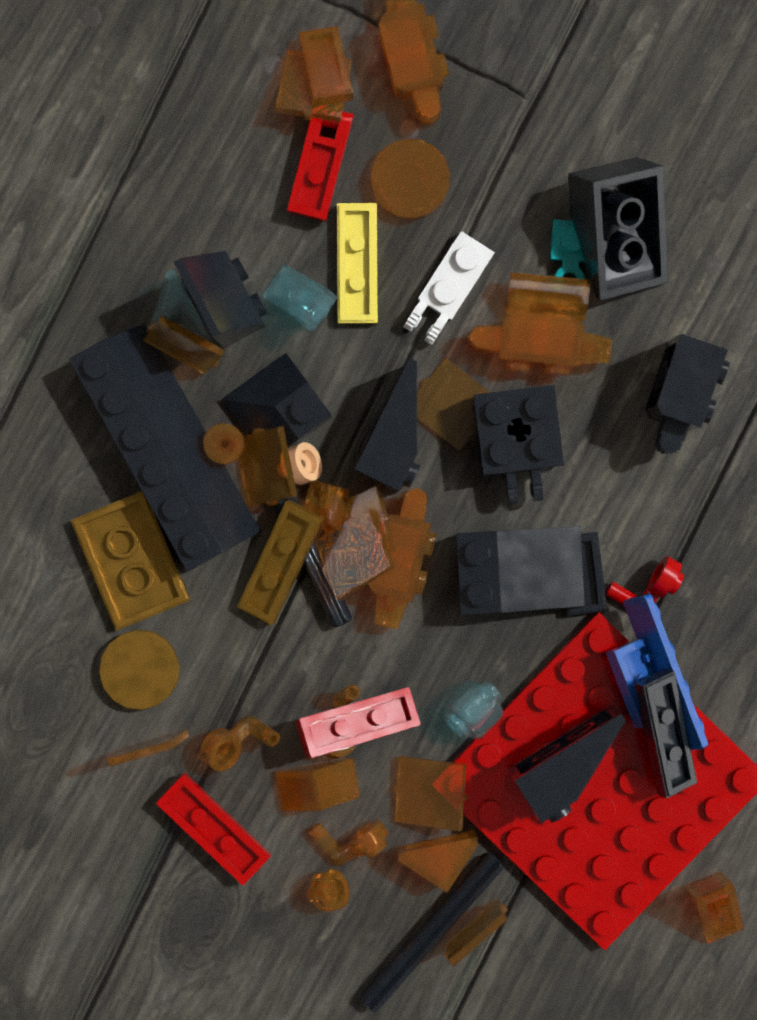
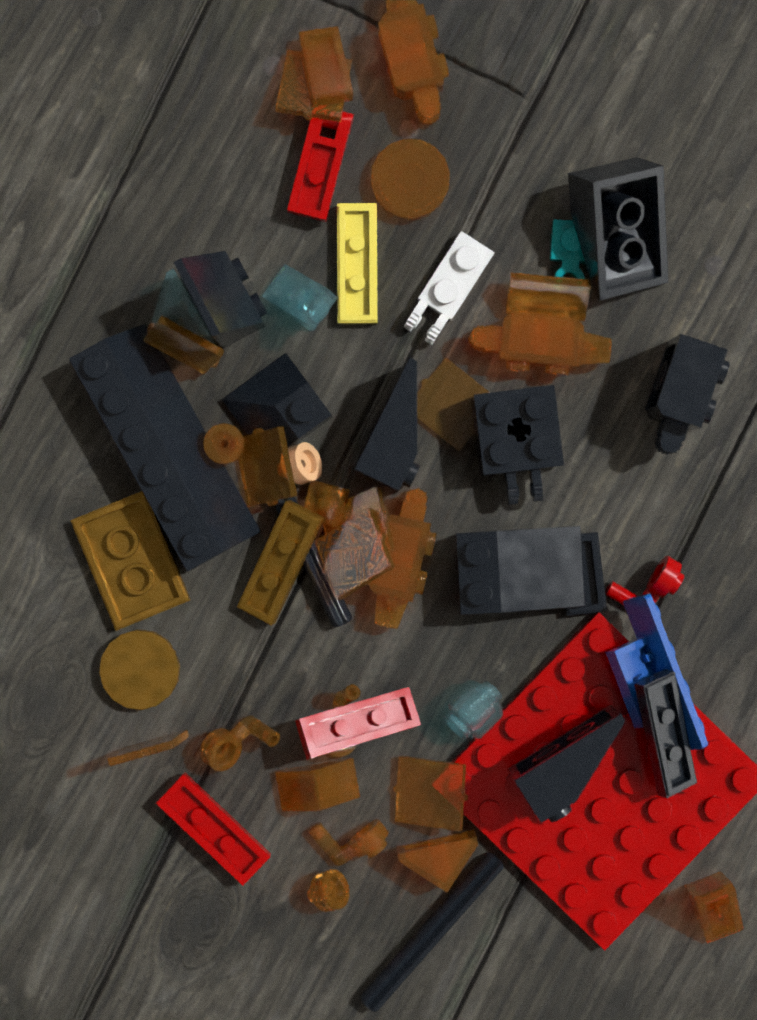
(476, 932): clear orange piece -> none

